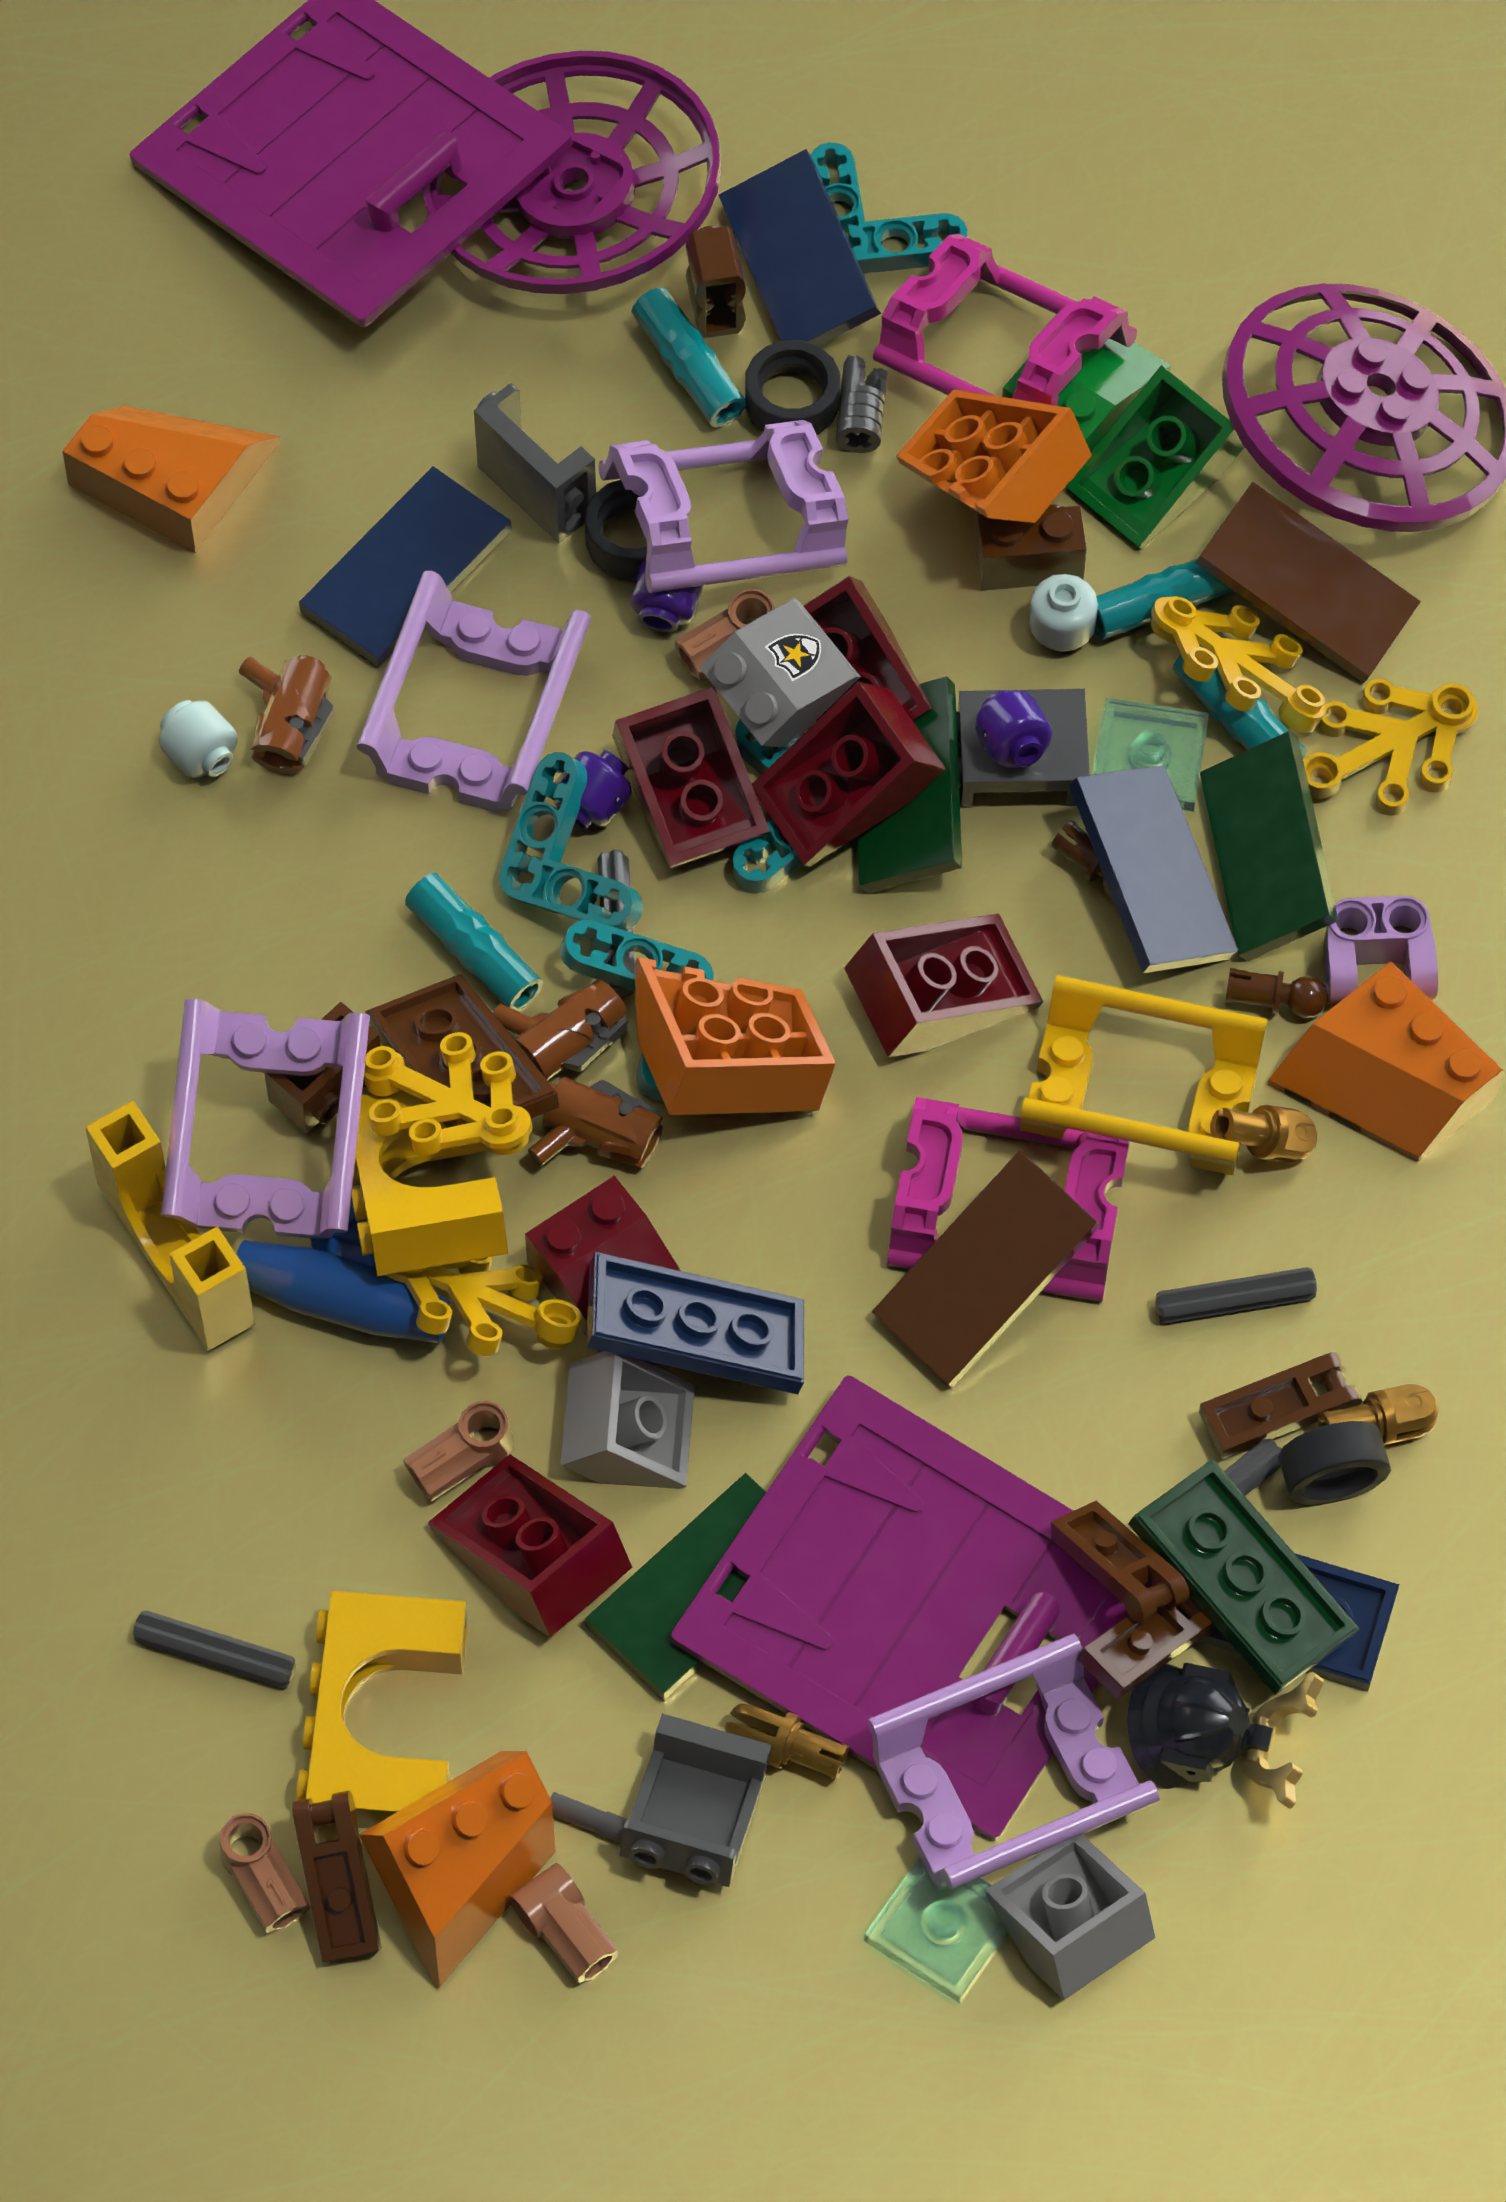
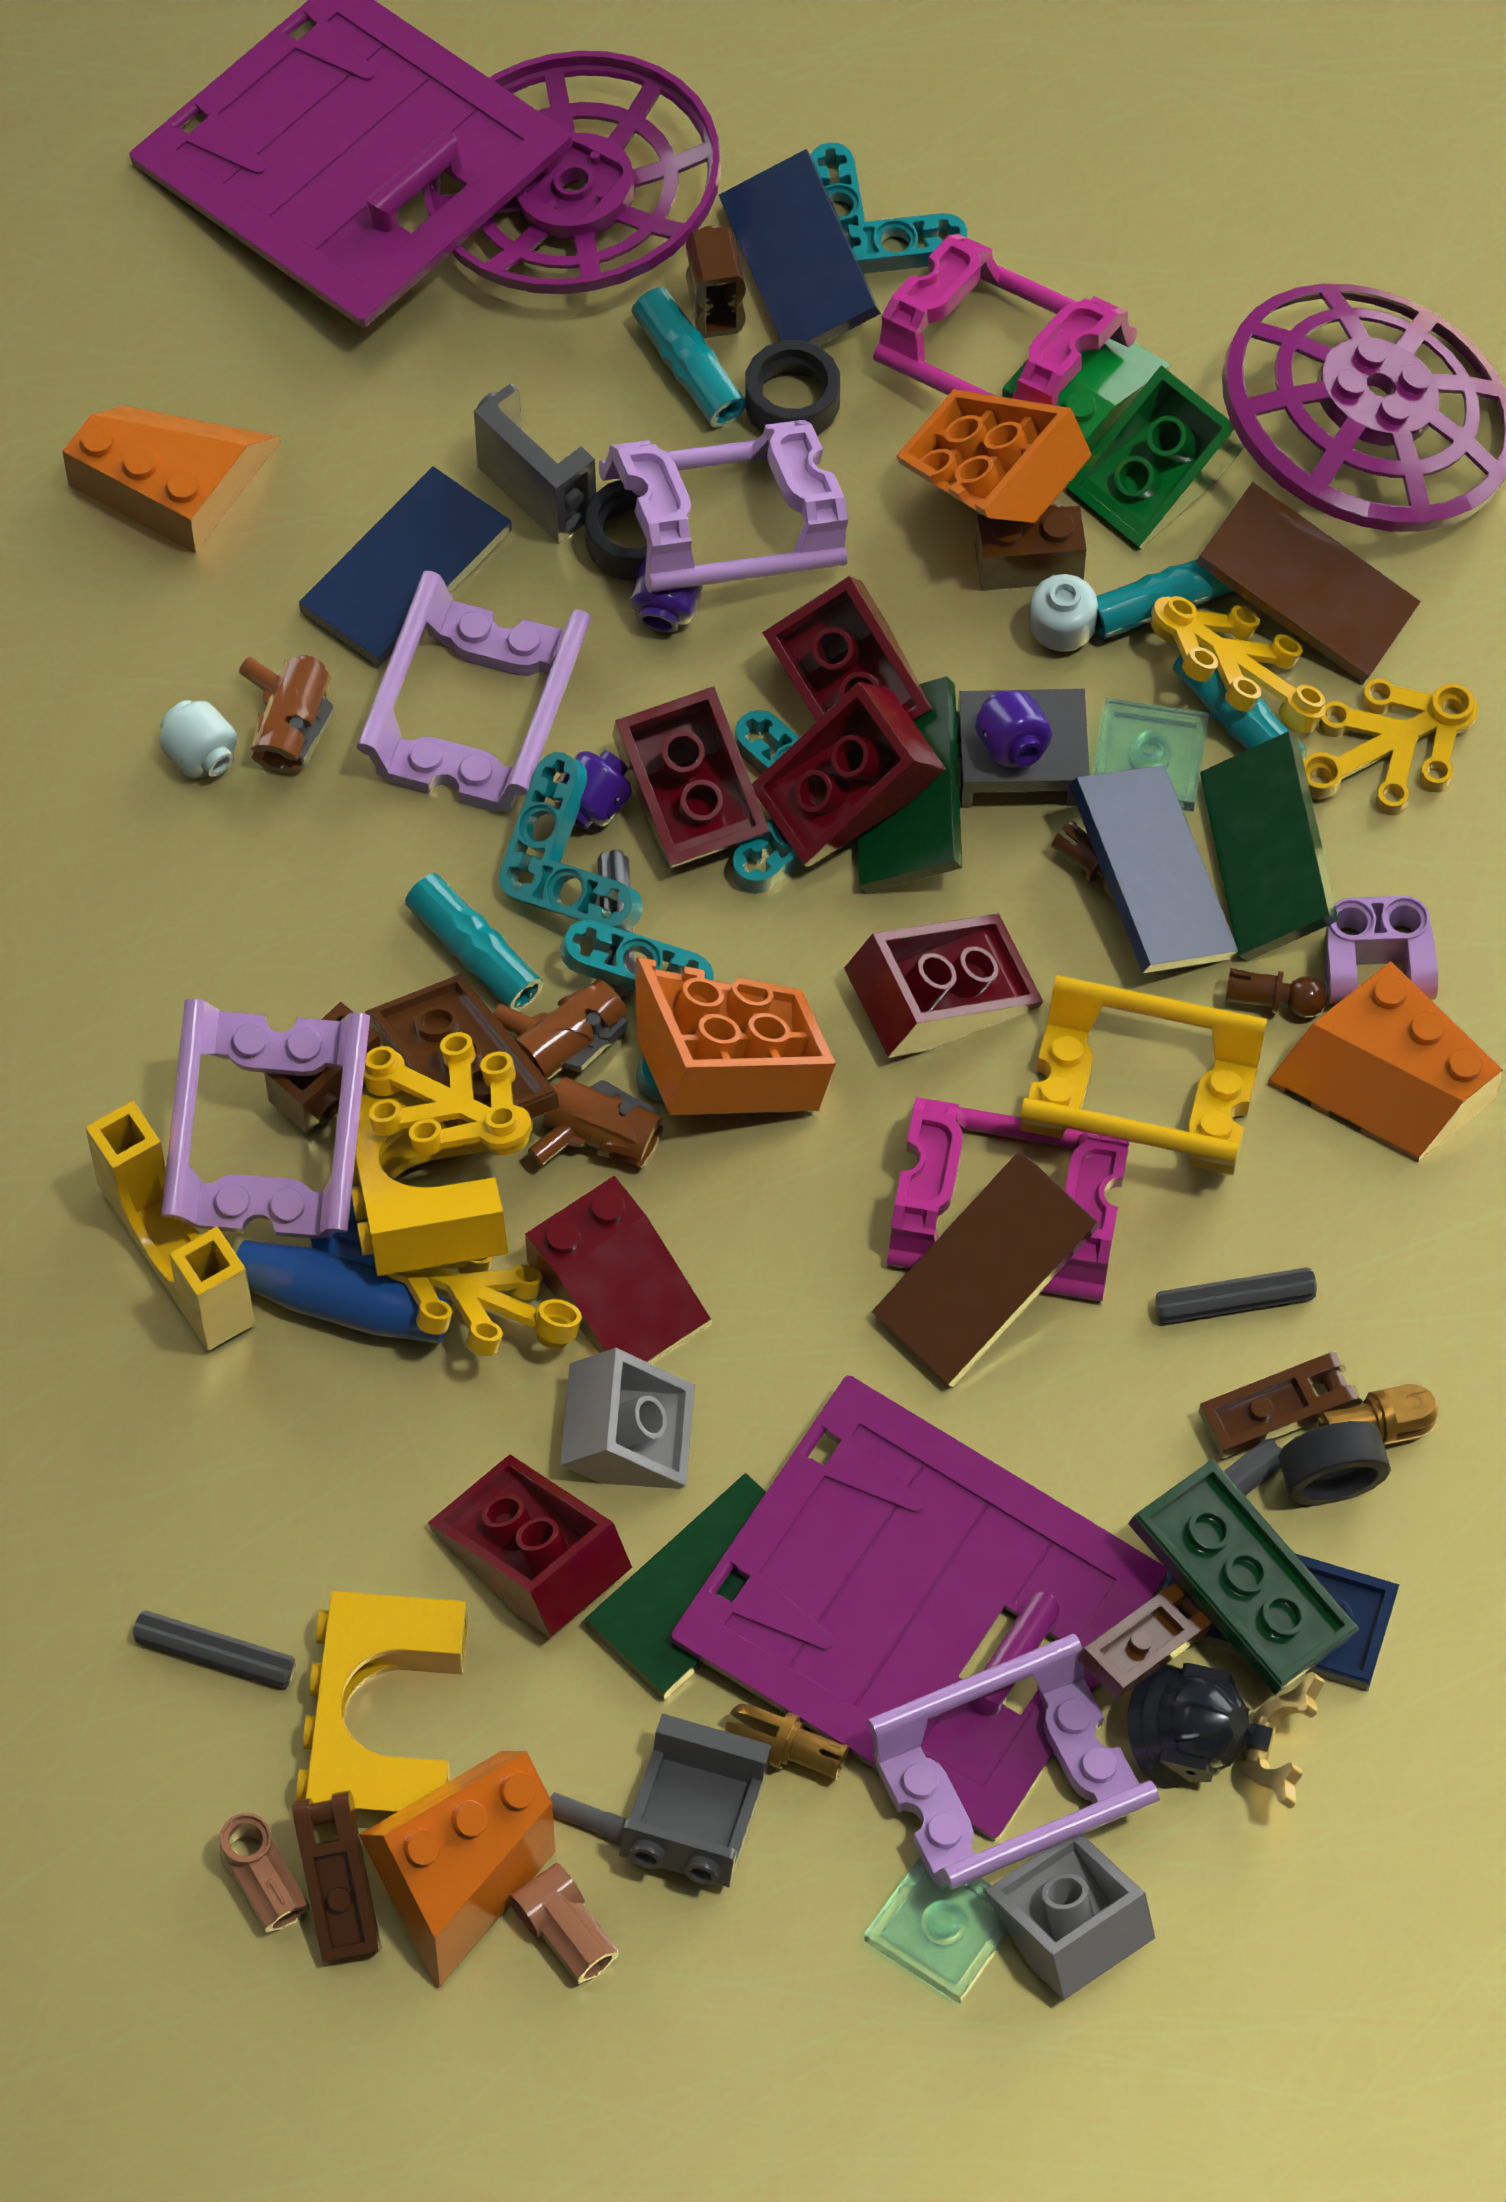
(457, 1454): nougat piece -> none
(695, 1323): dark blue tile -> none
(705, 639): nougat piece -> none
(780, 674): light grey slope -> none
(861, 407): dark grey hinge -> none
(1119, 1560): reddish brown plate -> none
(1267, 1132): pearl gold arm -> none

